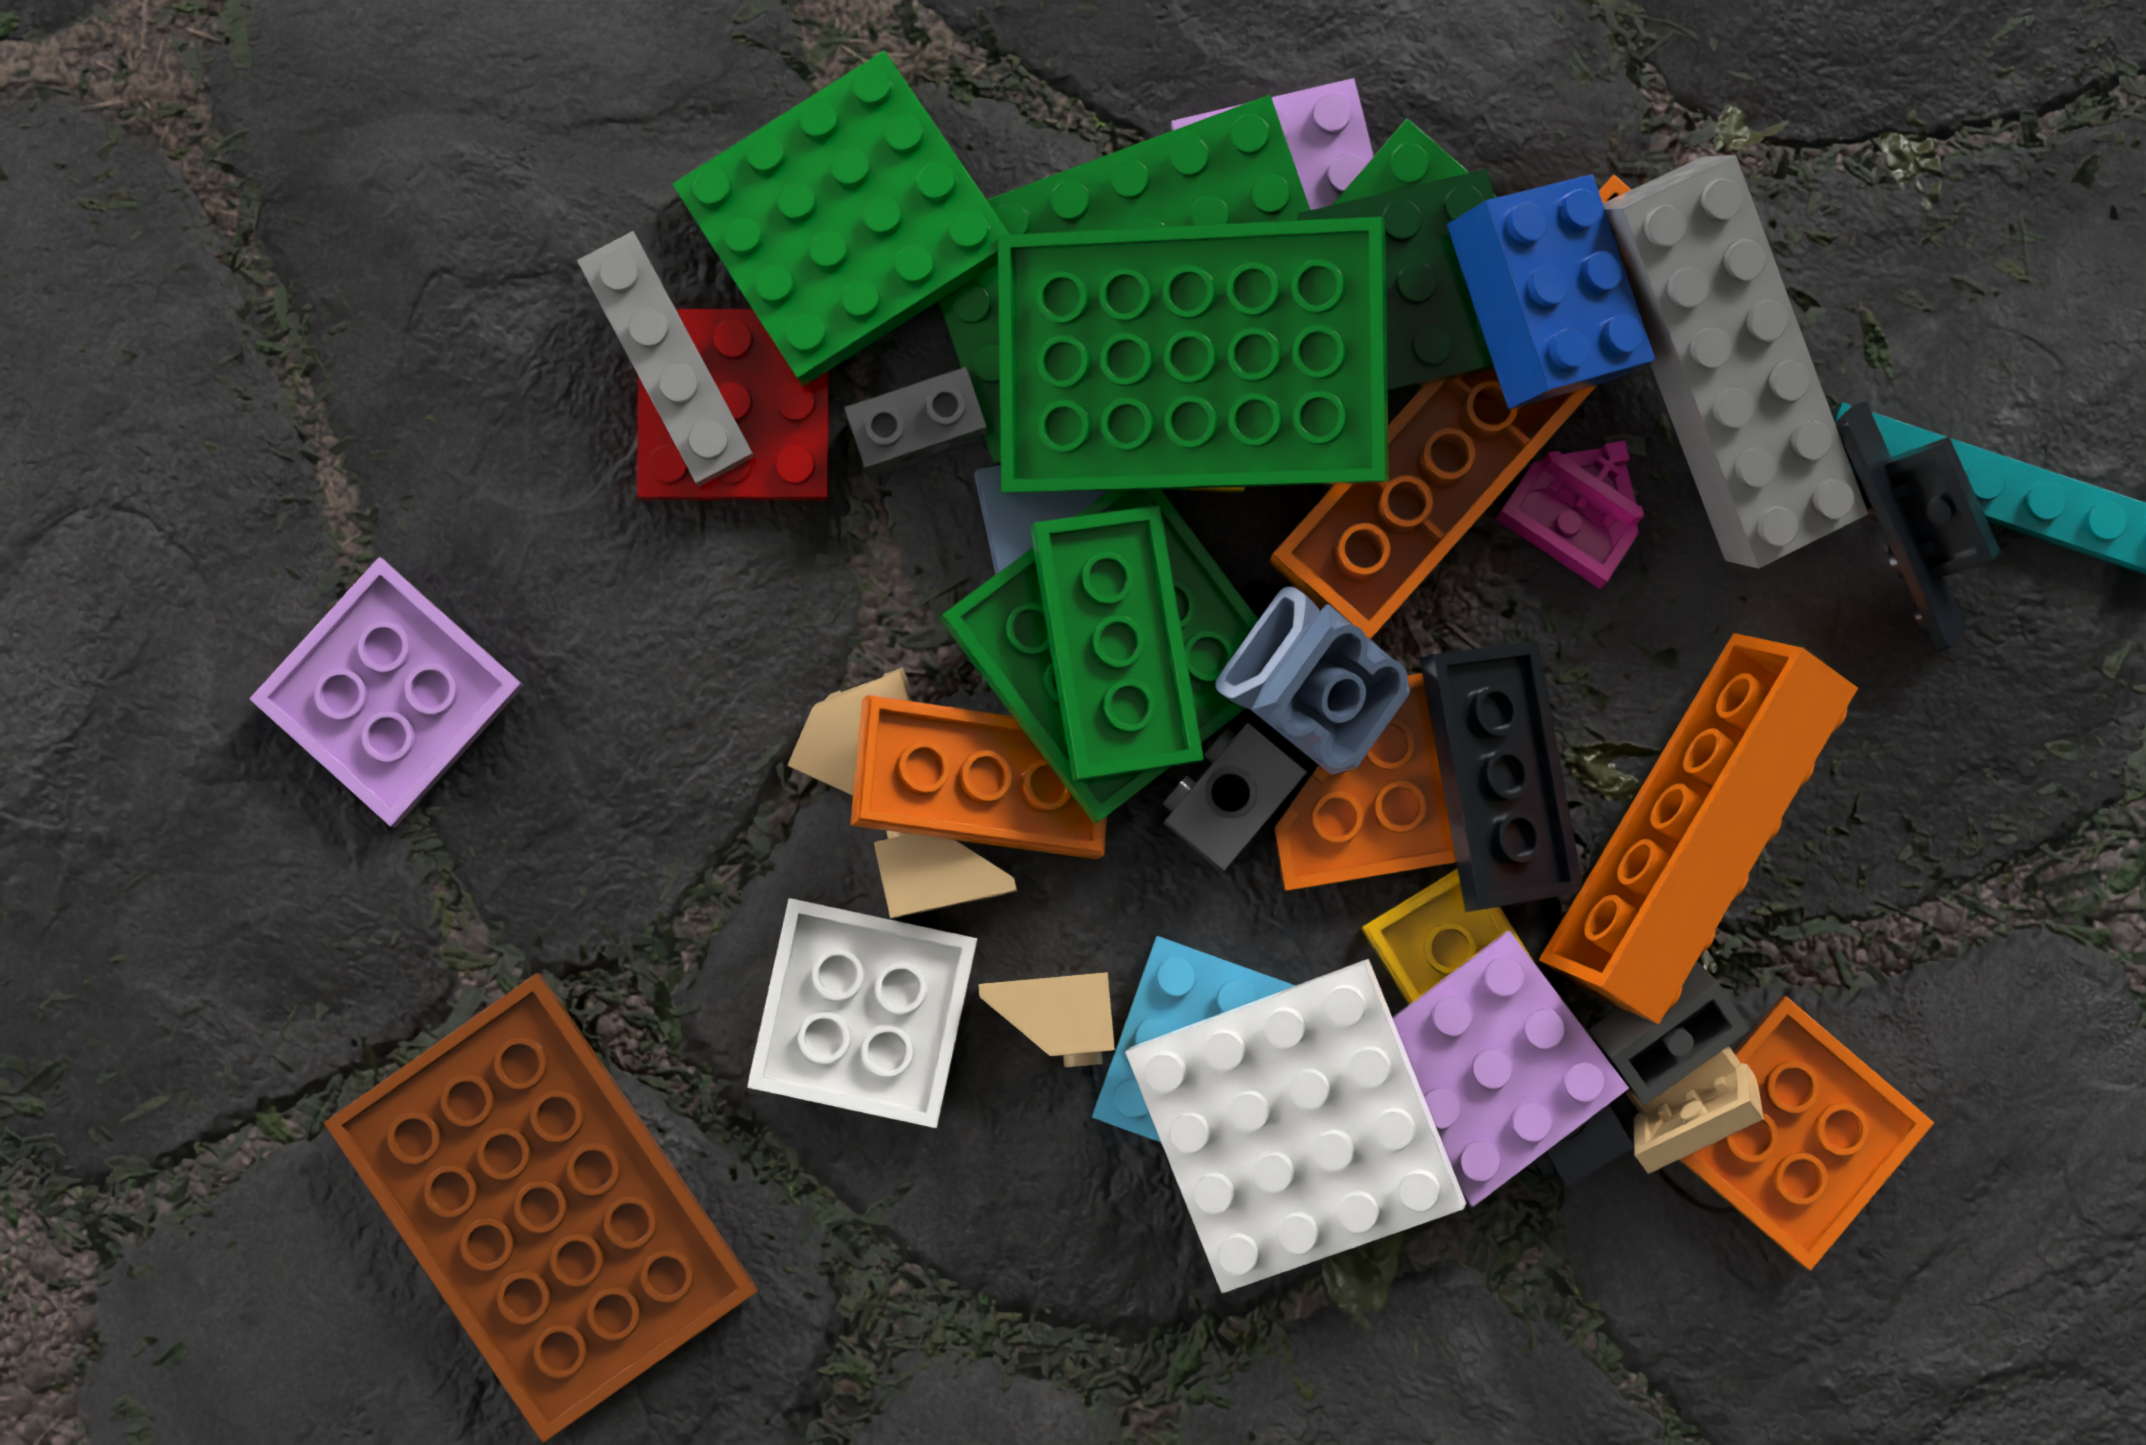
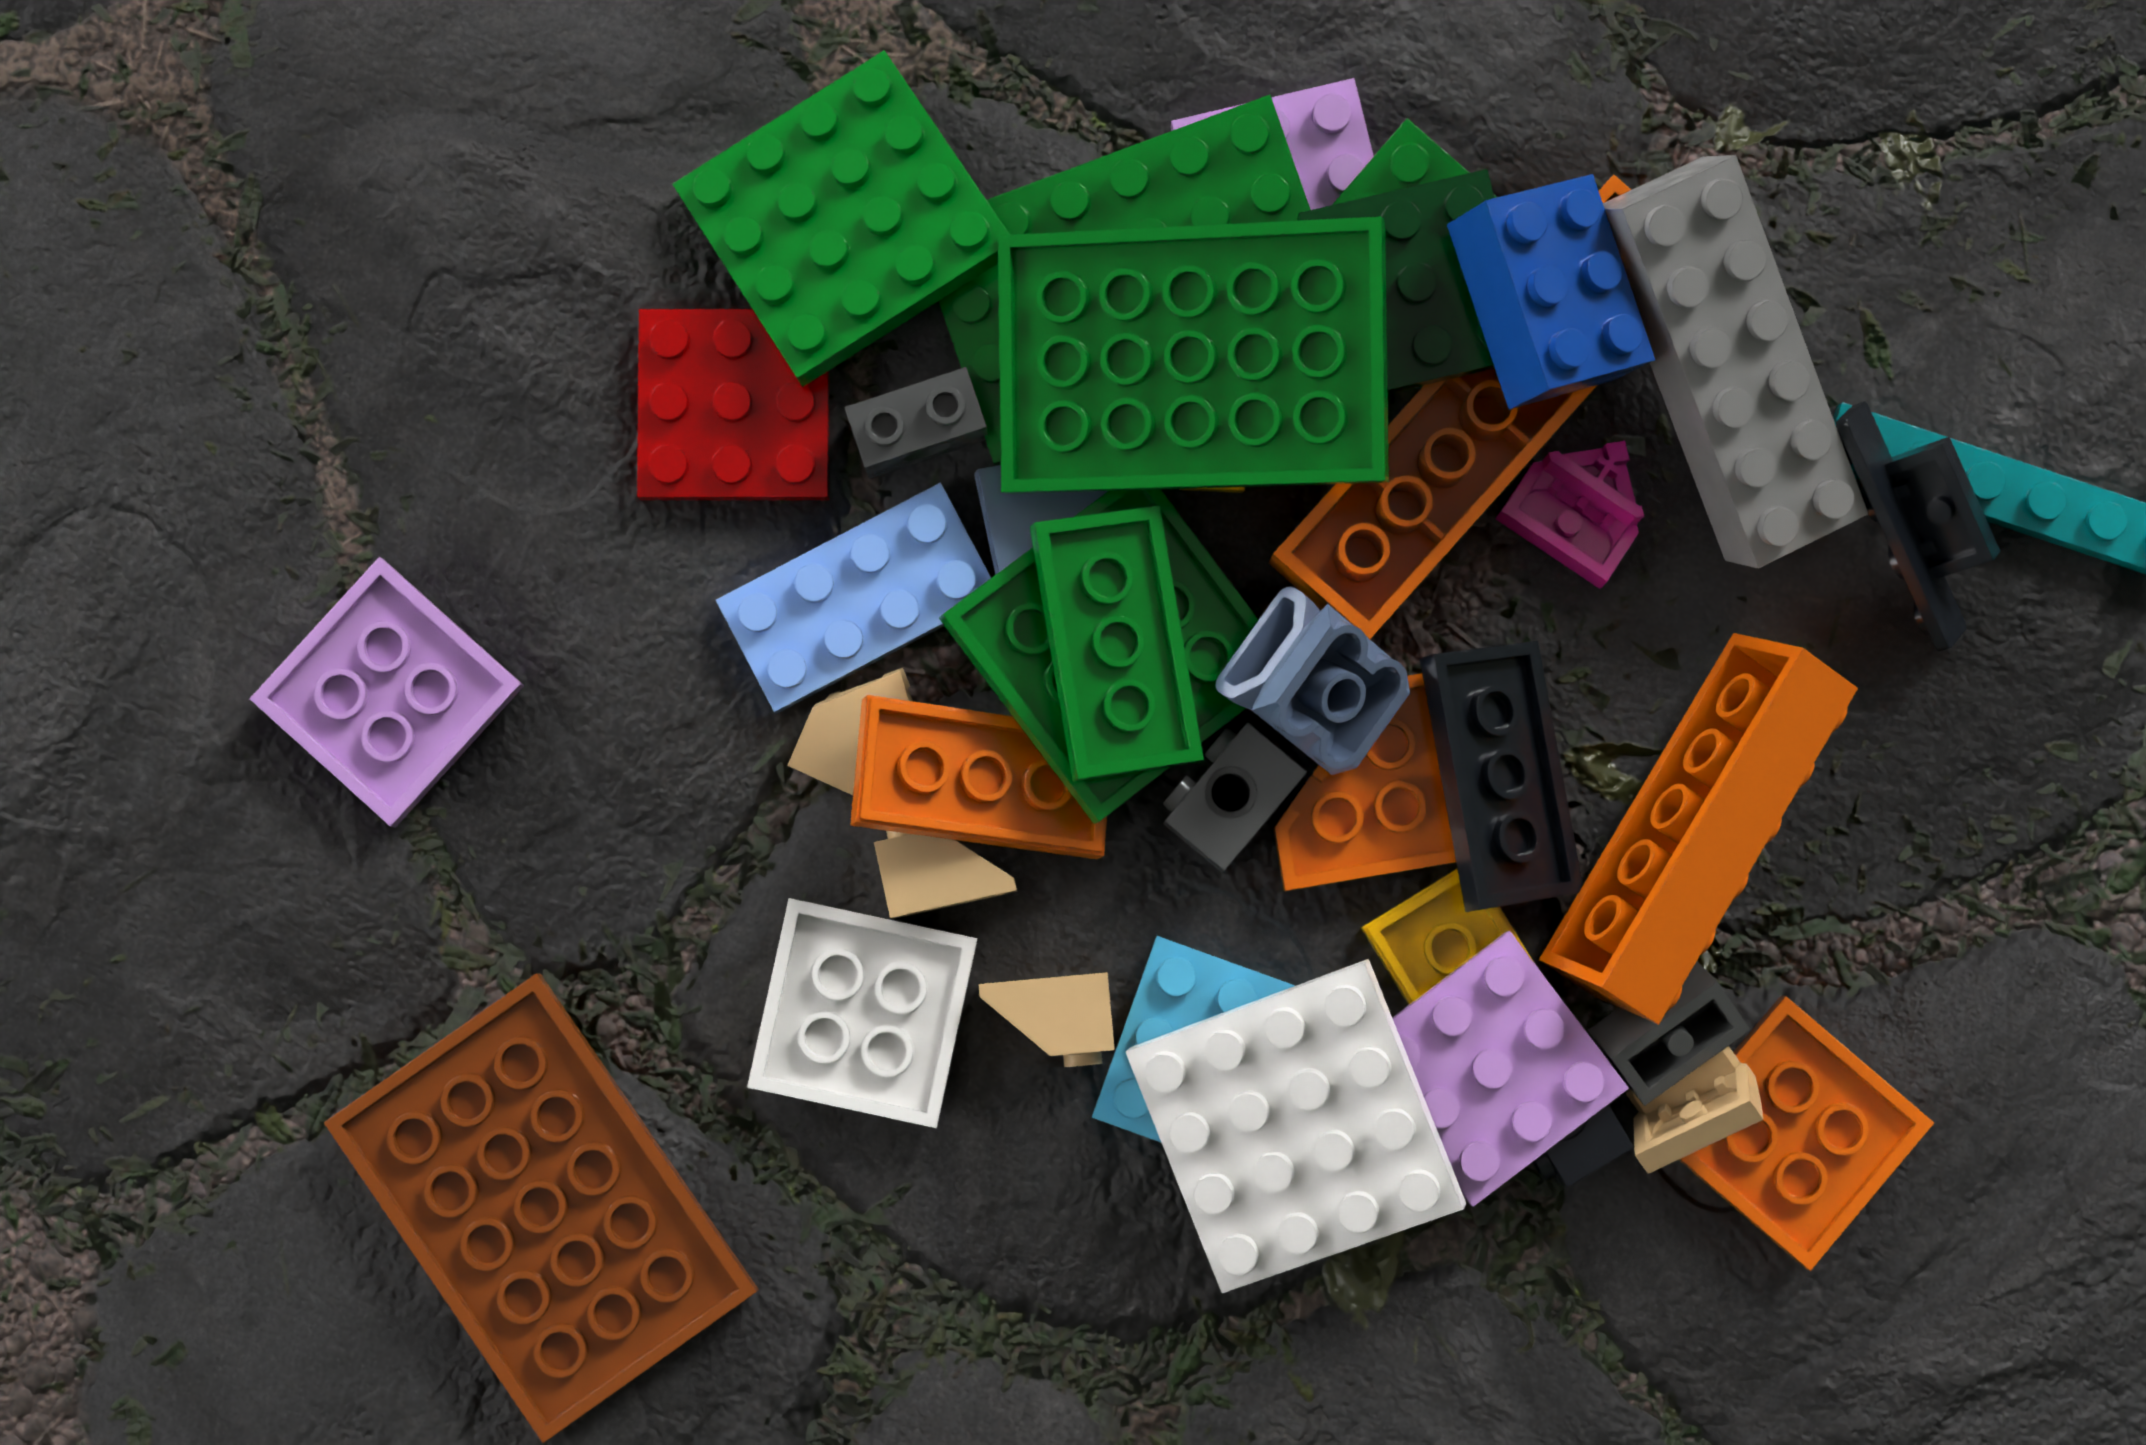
(665, 358): light grey plate -> none
(854, 598): none -> light blue plate

